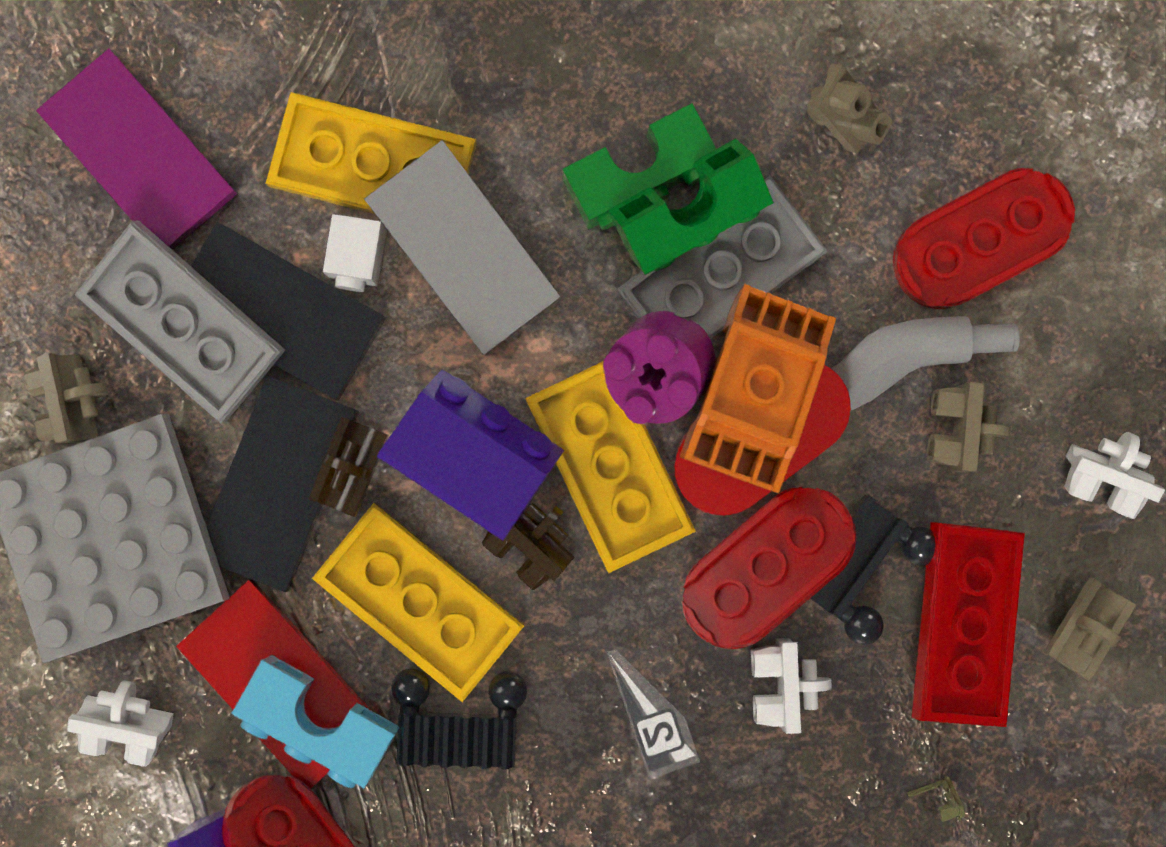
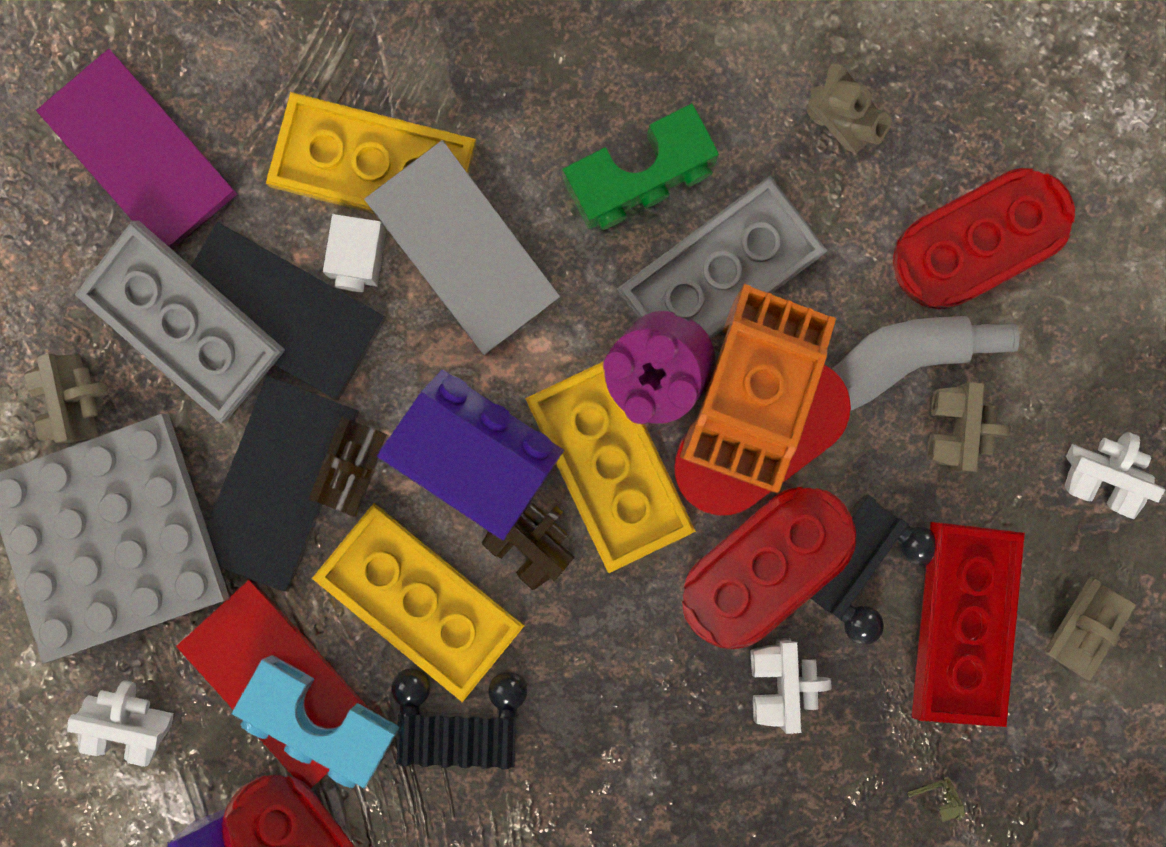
(657, 725): clear sticker -> none
(728, 194): green arch -> none

